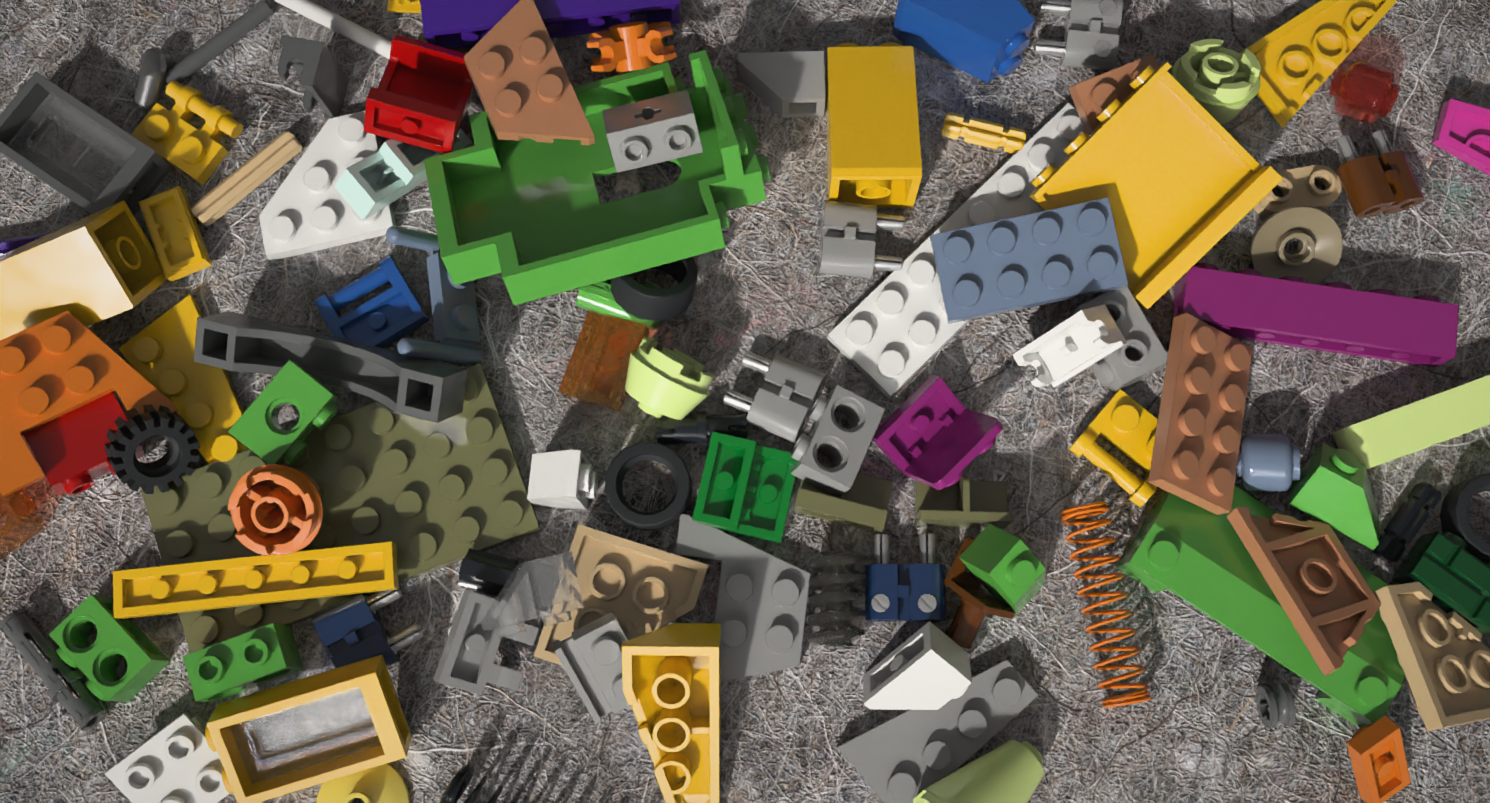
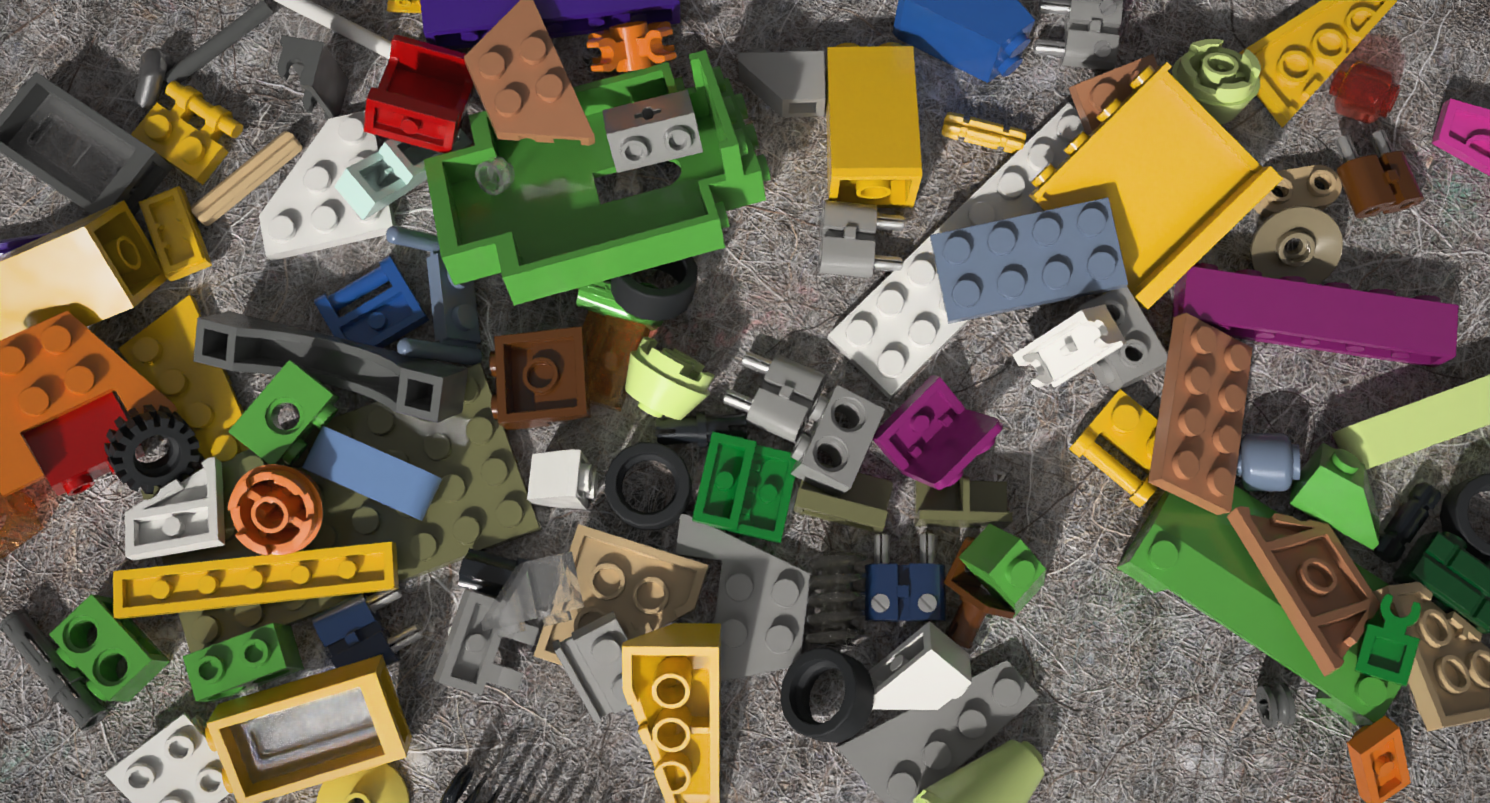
(179, 517): none -> white wing
(372, 473): none -> medium blue beam
(490, 170): none -> clear hinge
(540, 378): none -> reddish brown plate
(800, 681): none -> black tyre
(1084, 511): orange piece -> none
(1388, 650): none -> green plate

